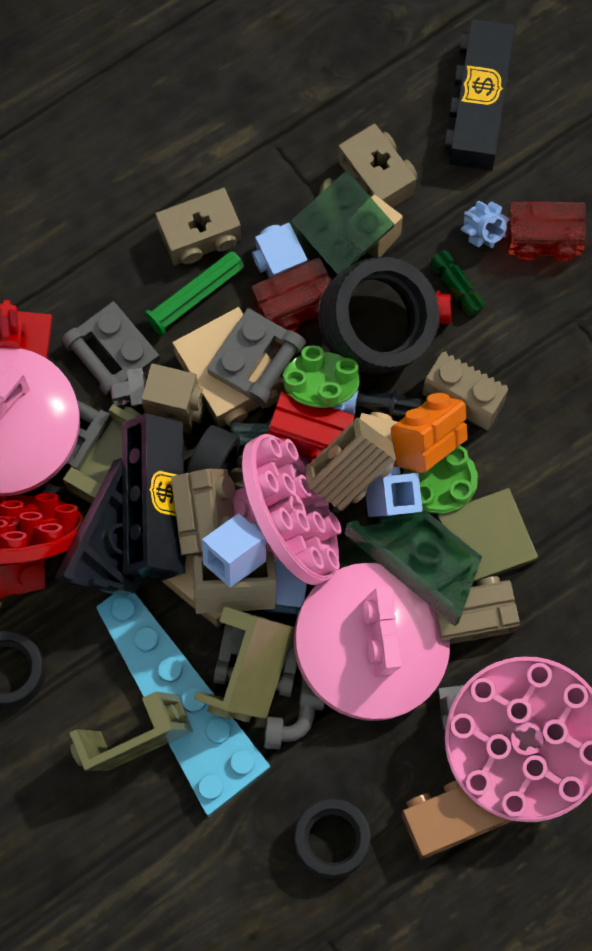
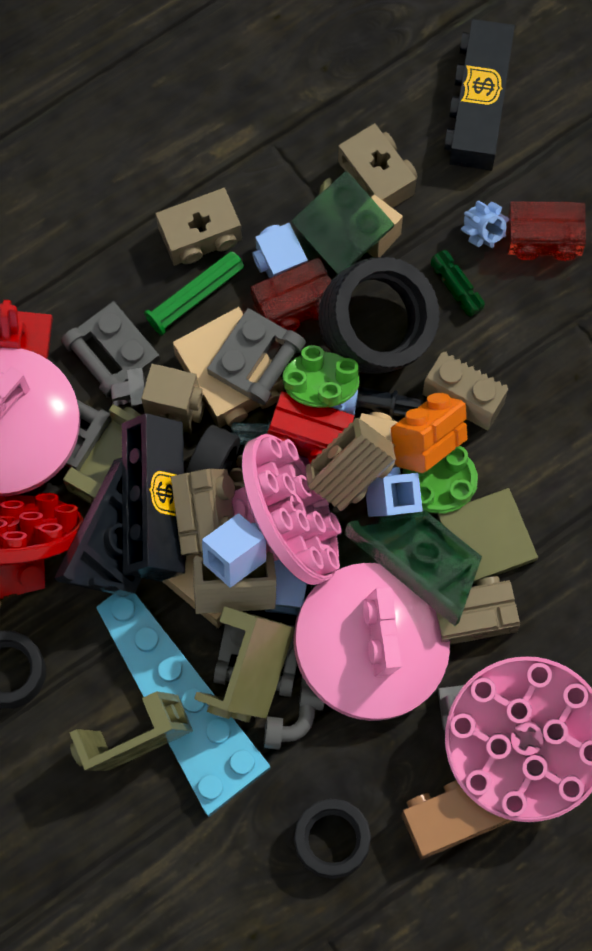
(444, 302): red plate -> none

